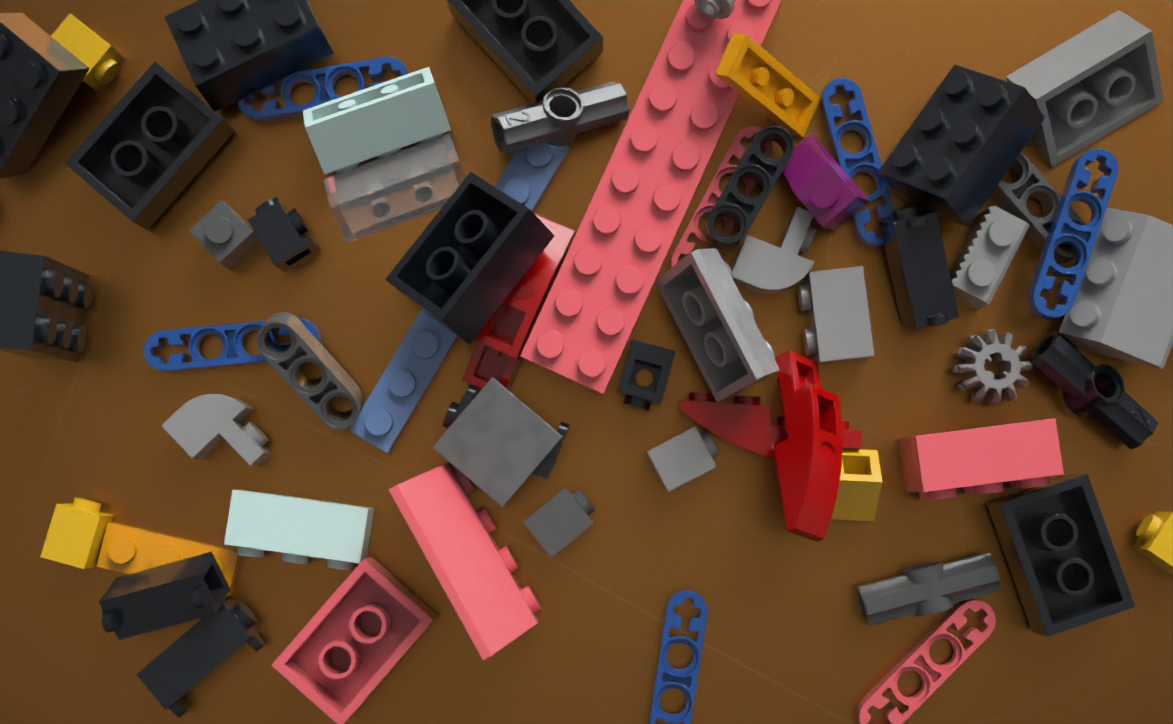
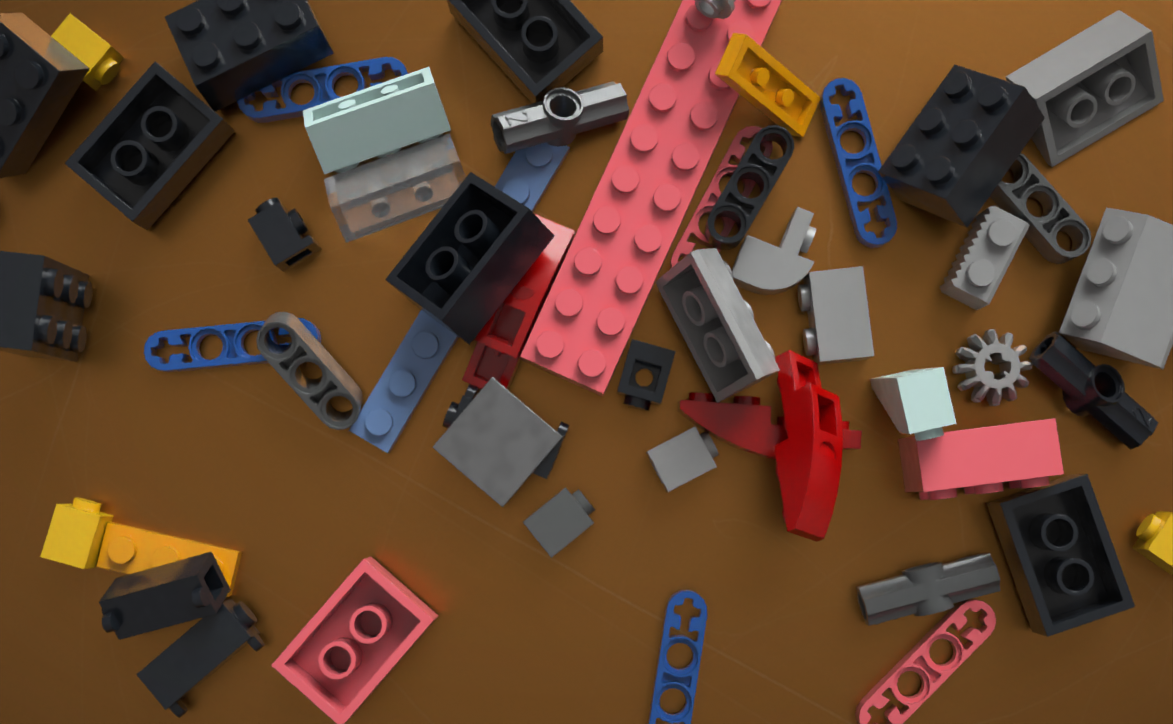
(212, 418): light grey brick -> none
(225, 235): dark grey brick -> none
(298, 528): light aqua brick -> none
(466, 557): coral slope -> none
(822, 184): magenta slope -> none
(858, 486): yellow brick -> none
(916, 401): none -> light aqua slope
(919, 267): black brick -> none
(1078, 236): blue beam -> none

